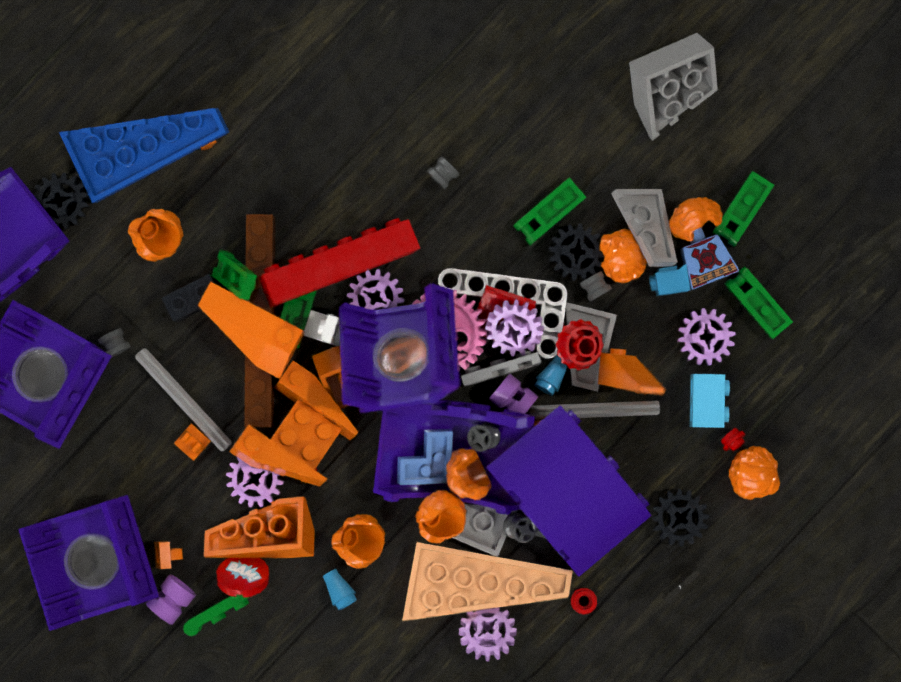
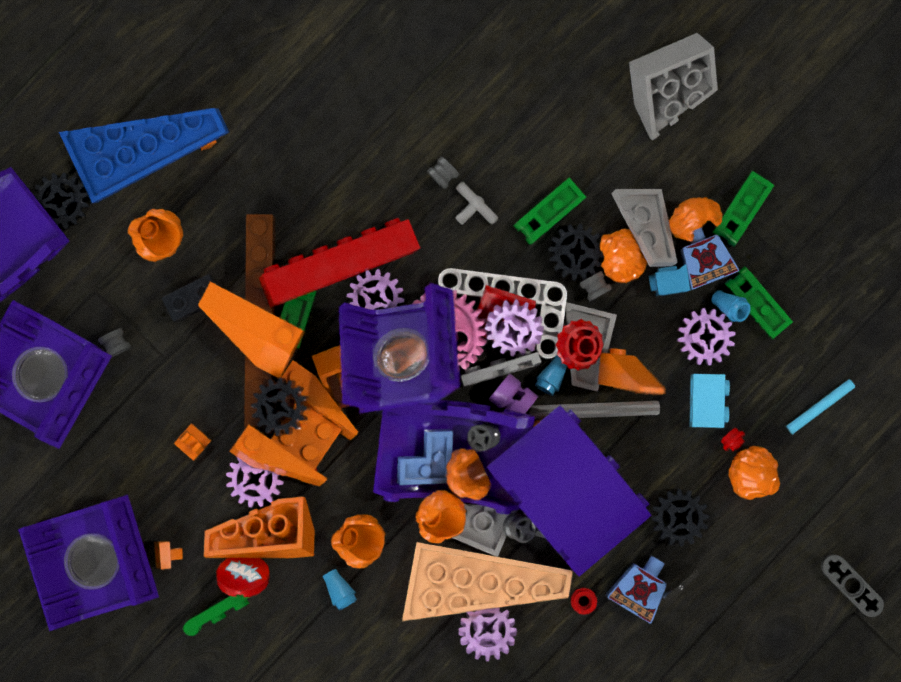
(171, 599): medium lavender wheel -> none
(183, 399): light grey axle -> none
(234, 275): green plate -> none
(276, 416): none -> black gear
(323, 328): white bracket -> none
(475, 204): none -> light grey piece
(640, 589): none -> torso
(733, 306): none -> dark azure cone
(821, 406): none -> medium azure bar
(861, 604): none -> dark grey beam

